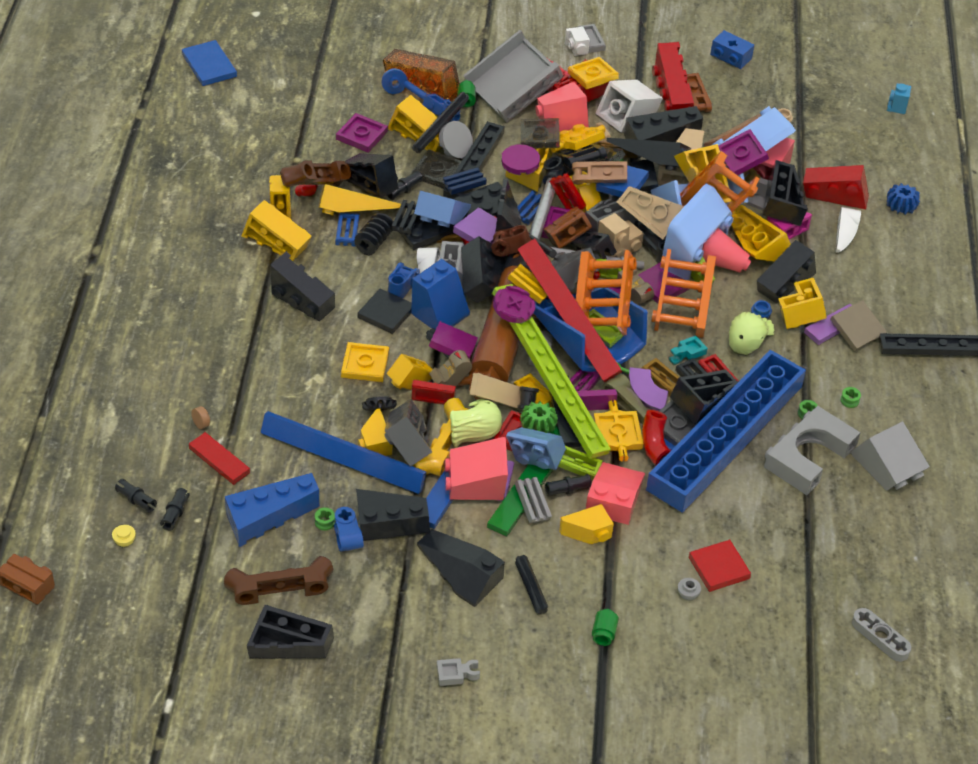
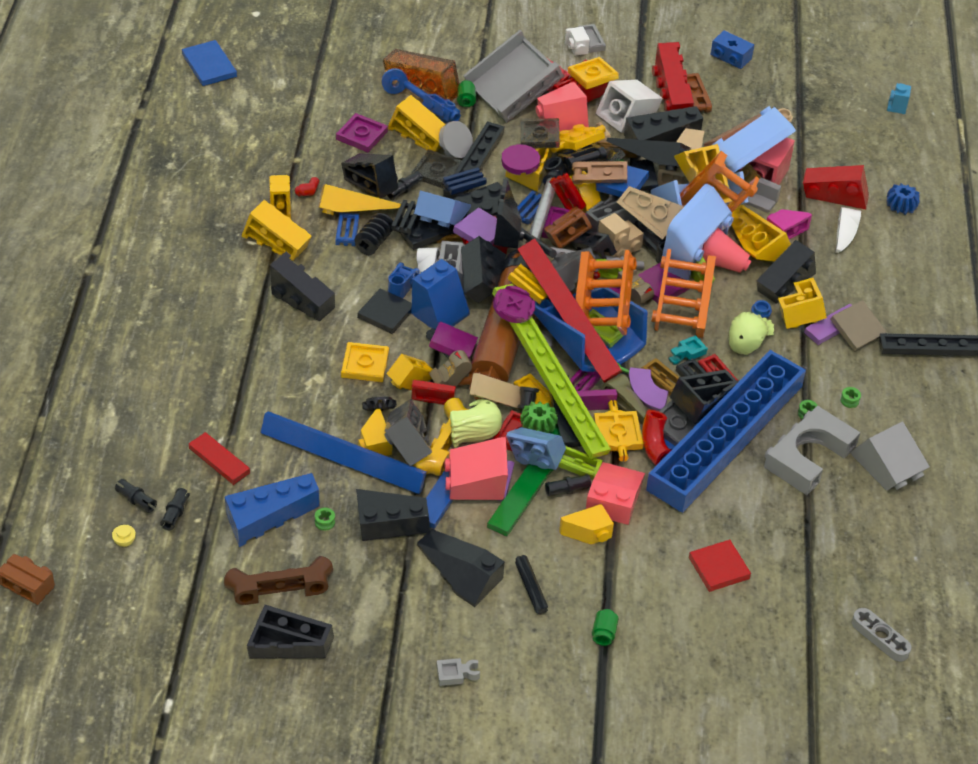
(200, 417): medium nougat tile -> none
(315, 173): reddish brown plate -> none
(347, 530): blue piece -> none
(437, 125): black axle -> none
(510, 239): copper piece -> none
(536, 499): light grey tile -> none
(689, 593): light grey plate -> none
(743, 152): magenta tile -> none
(783, 195): black wedge -> none

